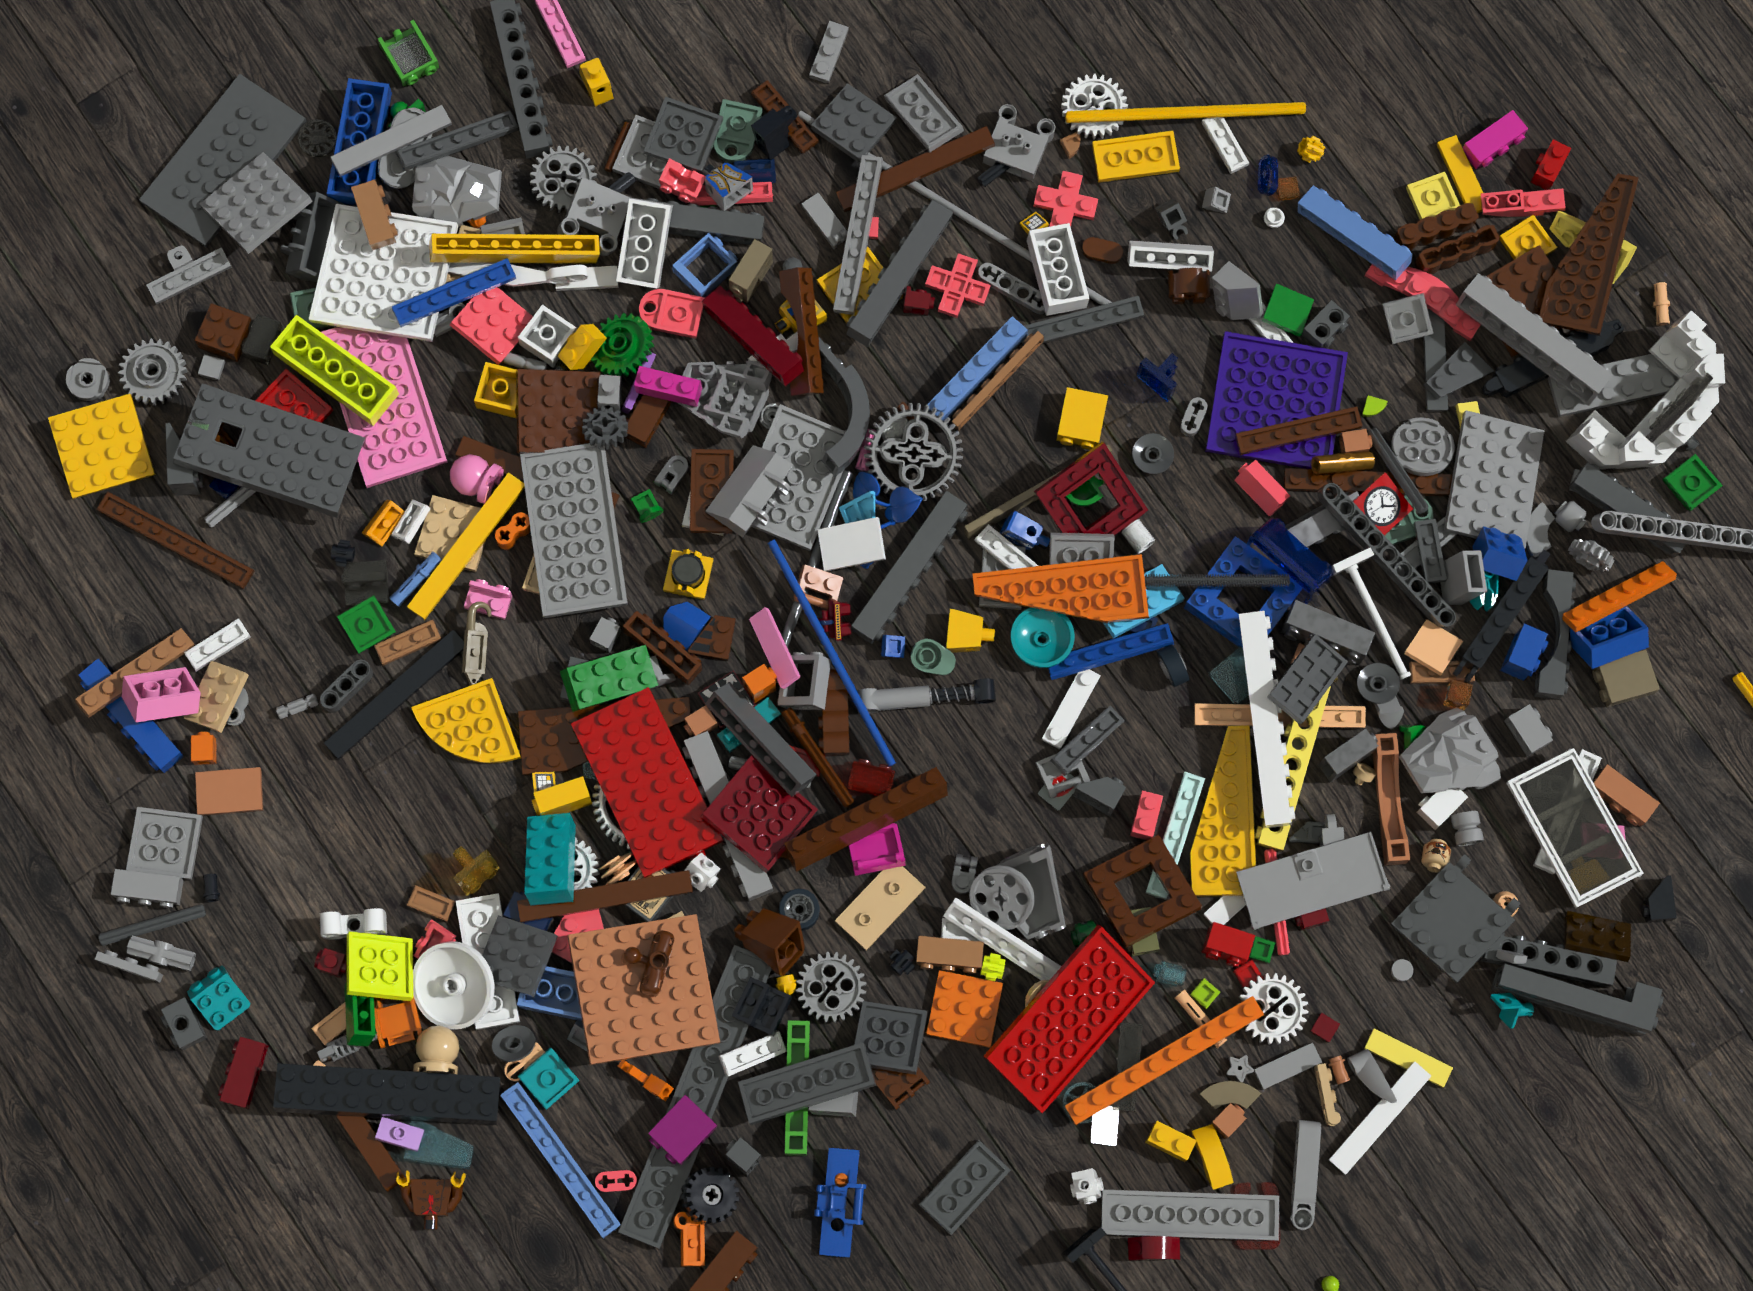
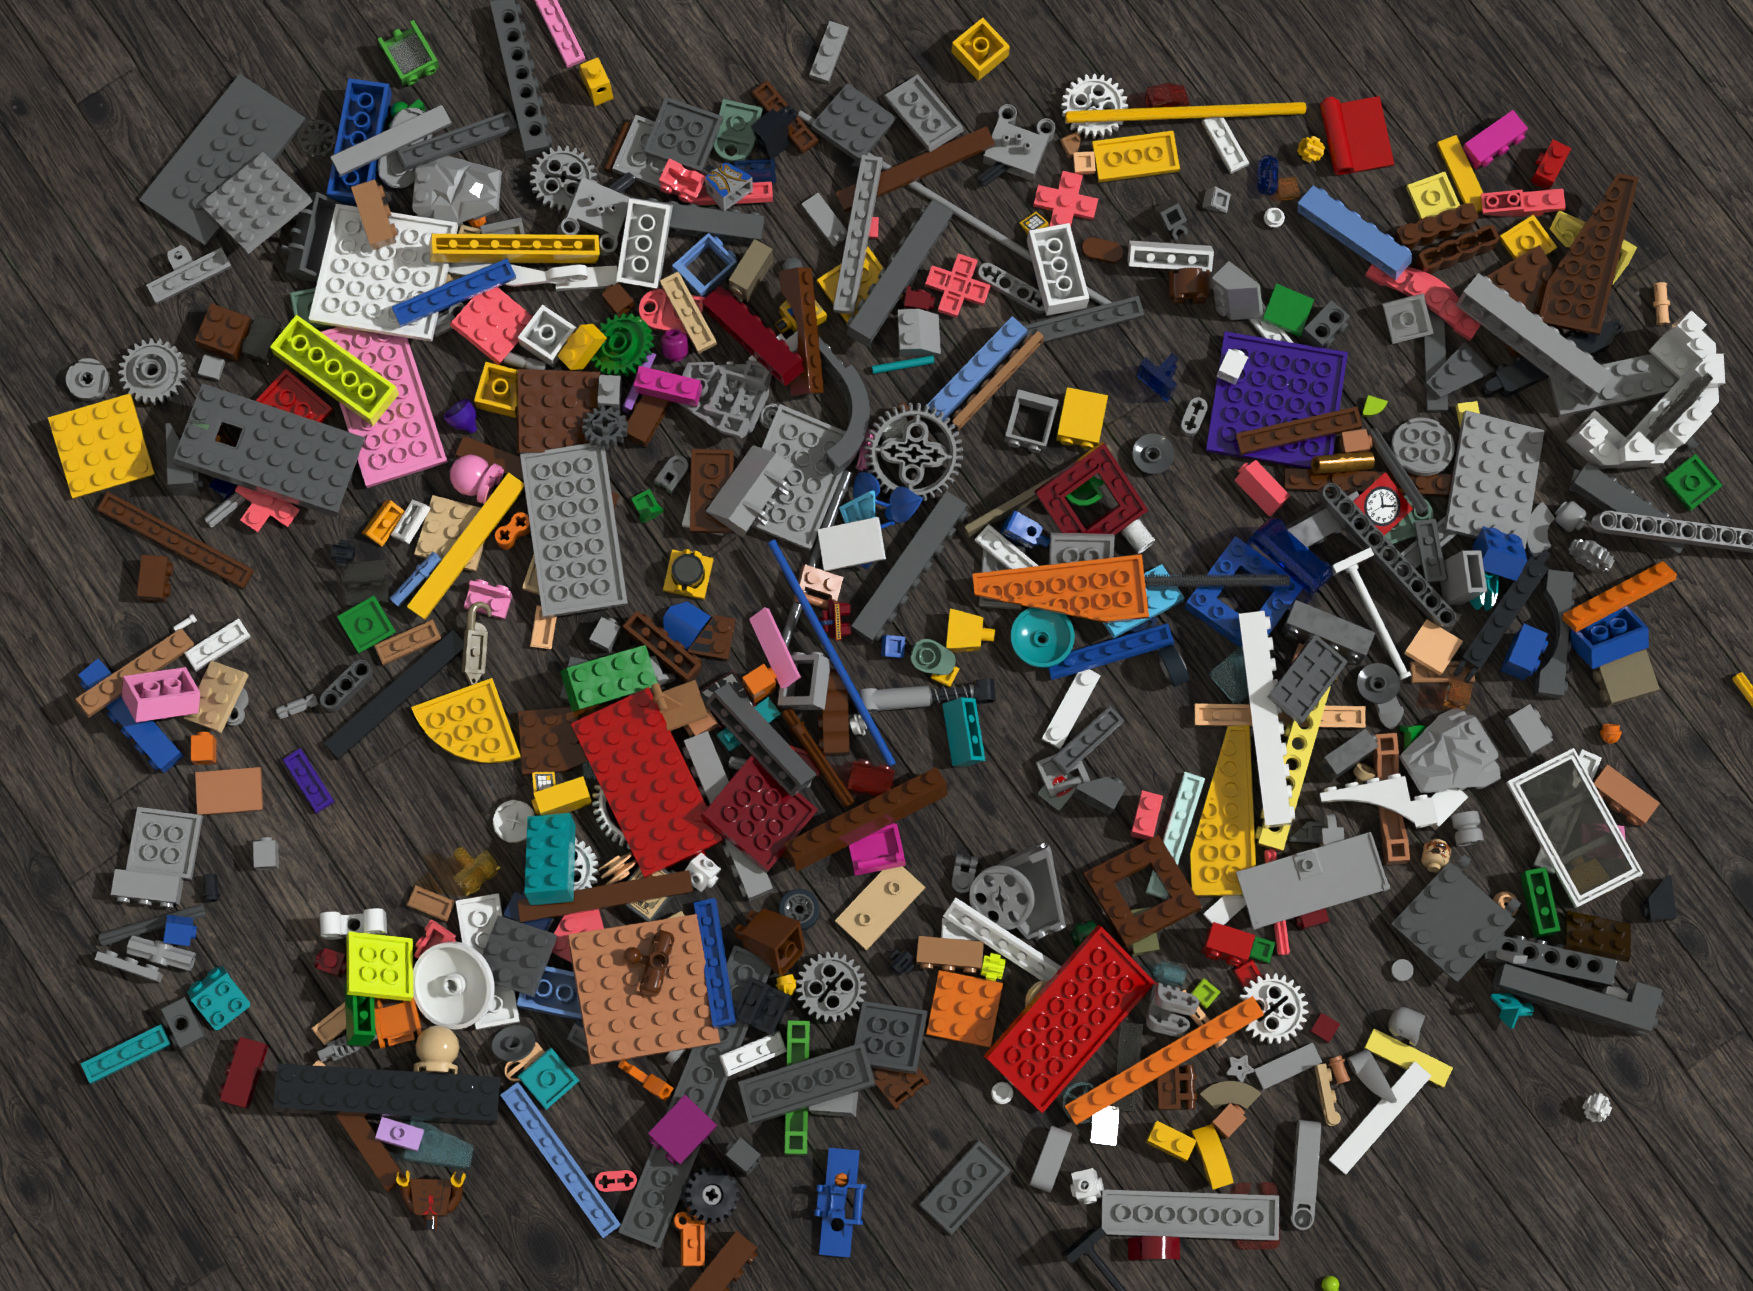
(126, 1054): none -> teal plate
(154, 578): none -> reddish brown brick
(179, 930): none -> blue brick
(186, 622): none -> white piece
(265, 506): none -> coral plate
(265, 854): none -> light grey brick
(308, 780): none -> dark purple tile
(462, 416): none -> dark purple helmet
(511, 821): none -> white tile
(542, 630): none -> light nougat tile
(617, 299): none -> reddish brown brick
(674, 345): none -> magenta head
(674, 1056): none -> light grey tile
(680, 704): none -> medium nougat plate
(688, 312): none -> tan plate
(715, 967): none -> blue plate
(858, 725): none -> white plate
(903, 364): none -> teal bar
(918, 333): none -> light grey slope
(946, 680): none -> yellow tile
(963, 732): none -> teal brick
(980, 49): none -> yellow brick
(1002, 1093): none -> white tile
(1034, 401): none -> light grey window
(1050, 1159): none -> light grey beam
(1084, 163): none -> light nougat plate
(1166, 96): none -> clear red slope
(1168, 999): none -> light grey piece
(1169, 1089): none -> reddish brown plate
(1232, 366): none -> white brick
(1356, 135): none -> red door
(1388, 794): none -> white arch
(1406, 1023): none -> light grey helmet
(1540, 902): none -> green brick
(1597, 1107): none -> white gear
(1610, 733): none -> orange plate
(1615, 992): none -> white tile

